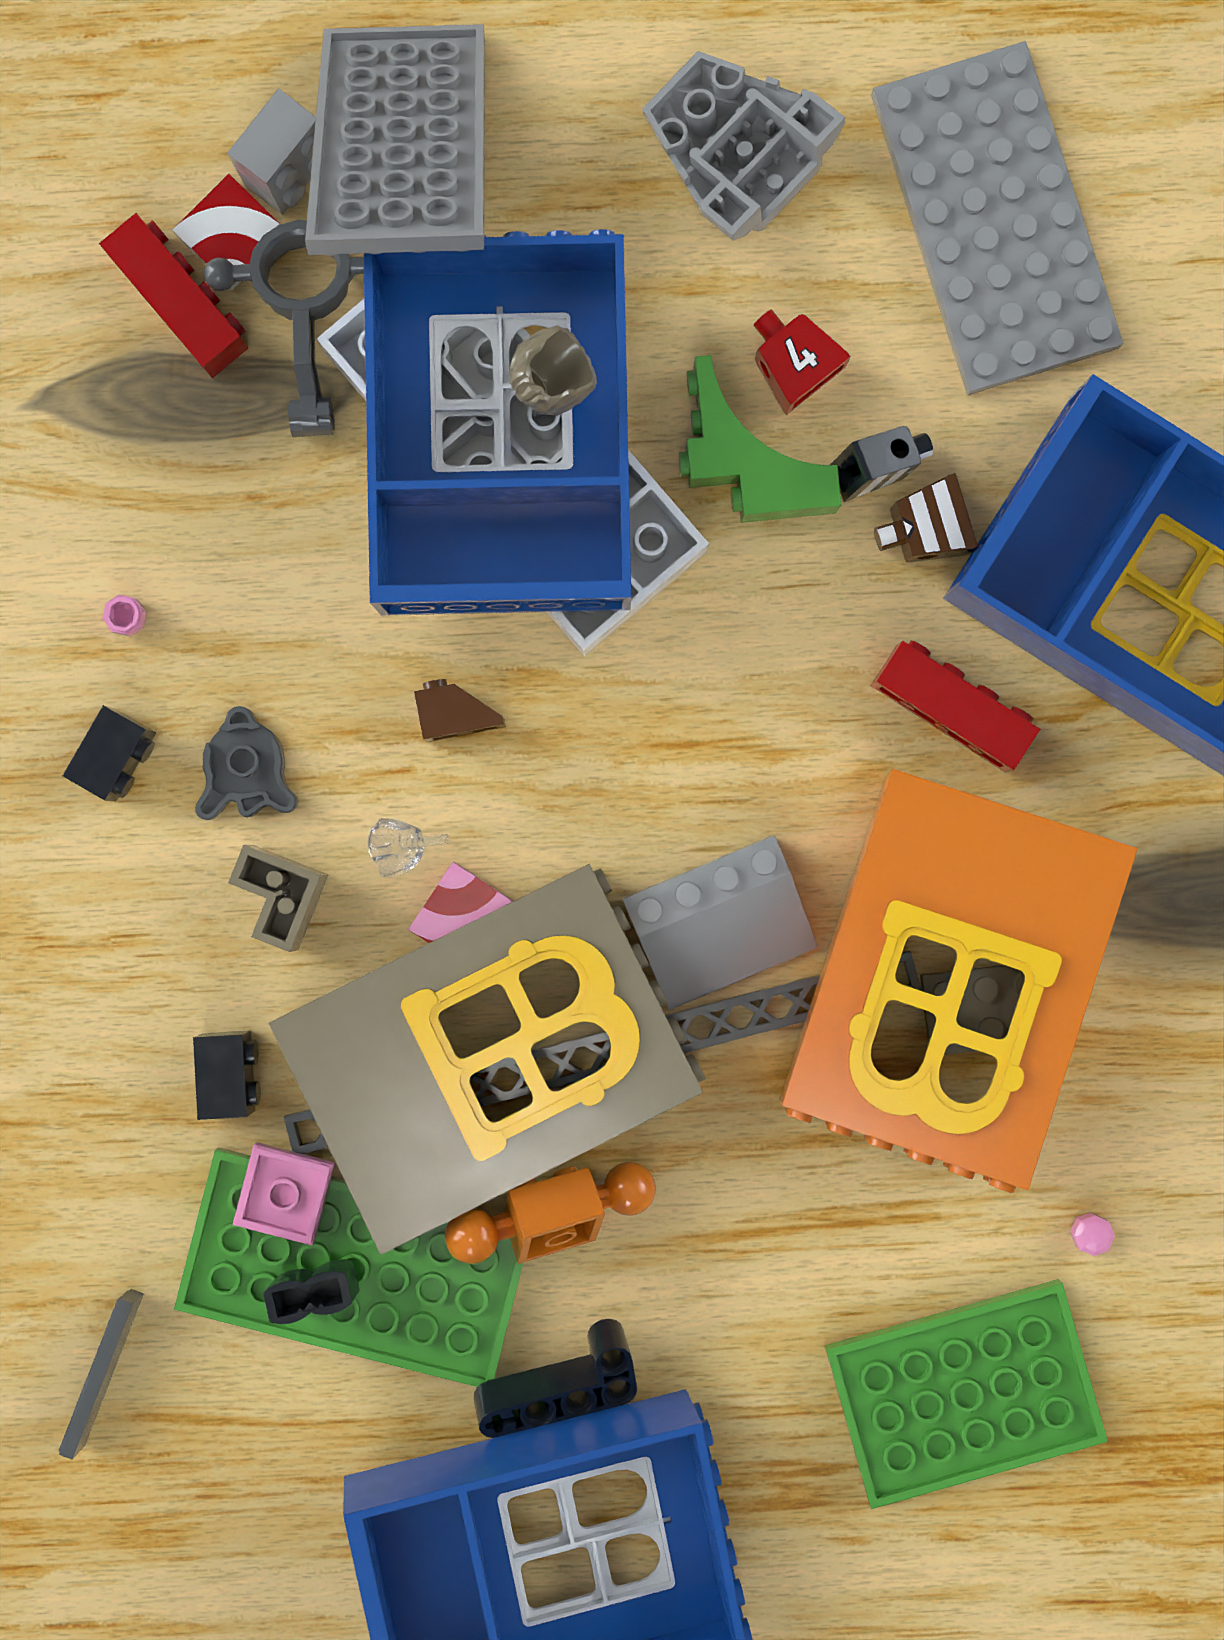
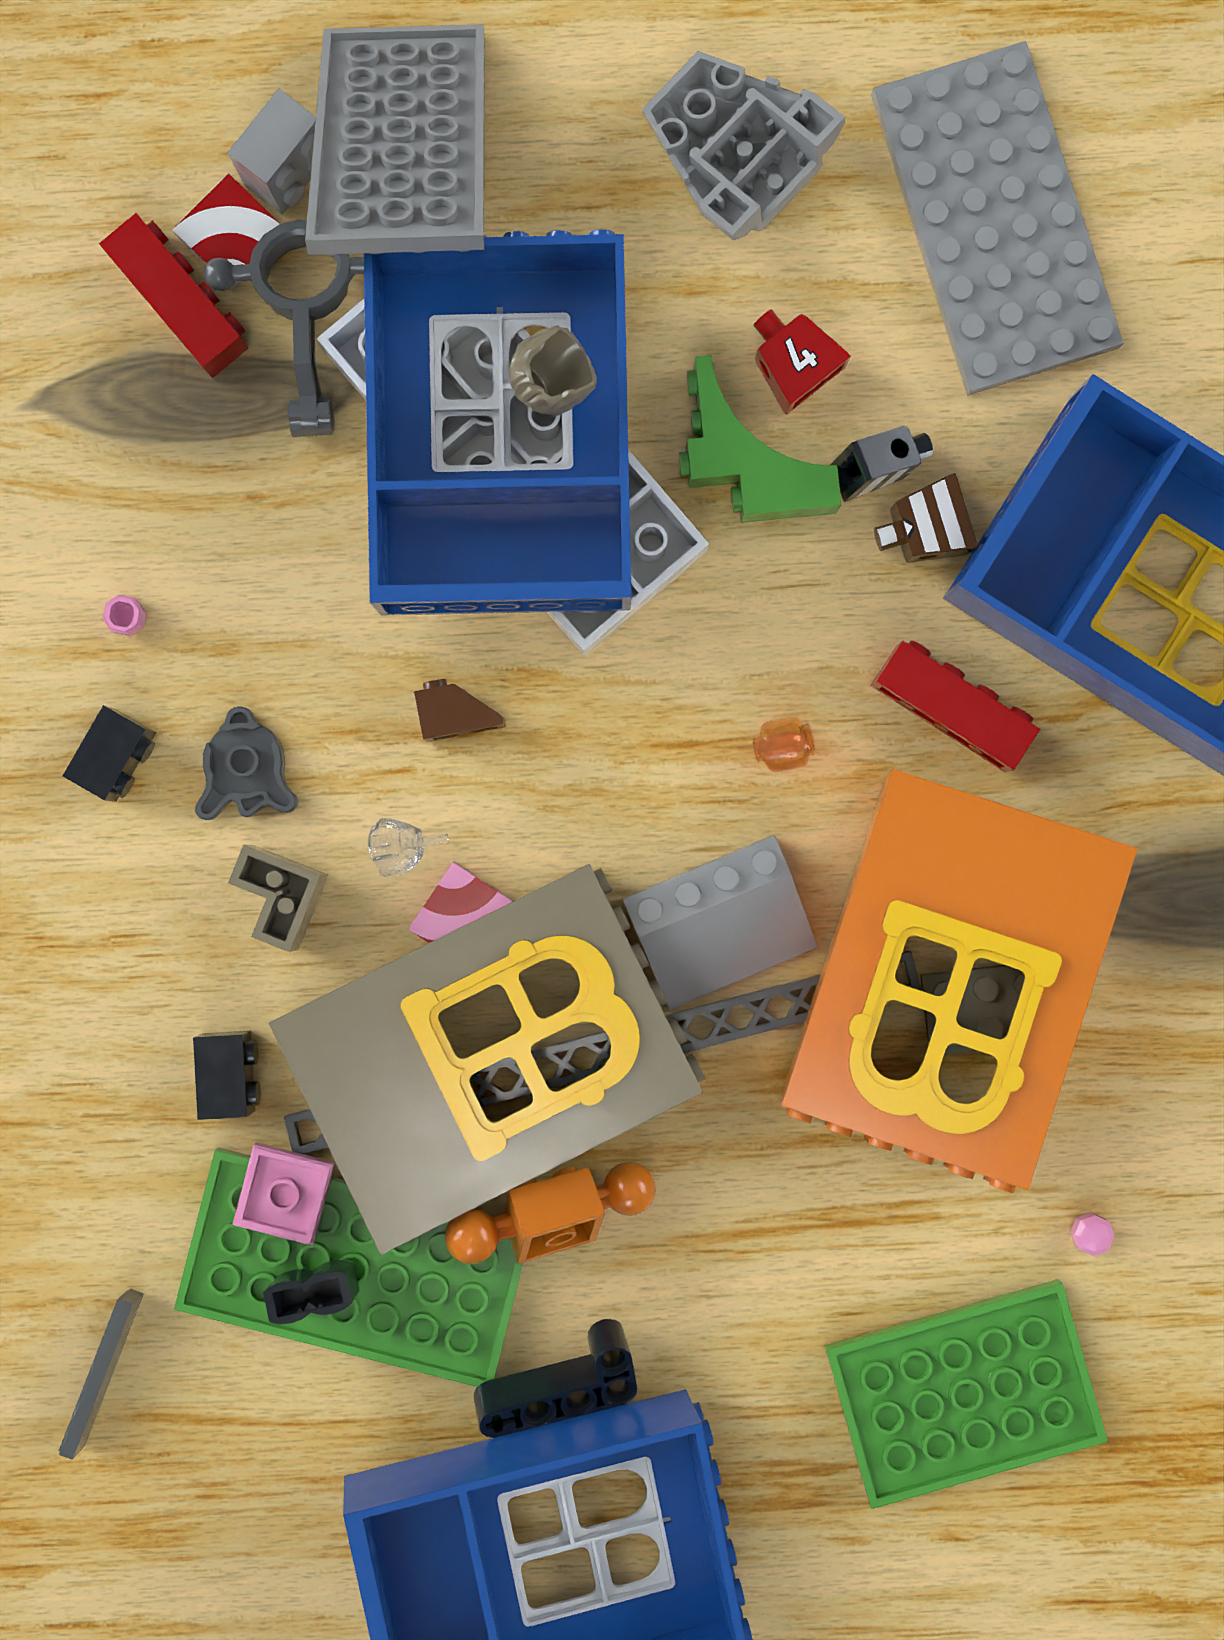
(784, 744): none -> clear orange head

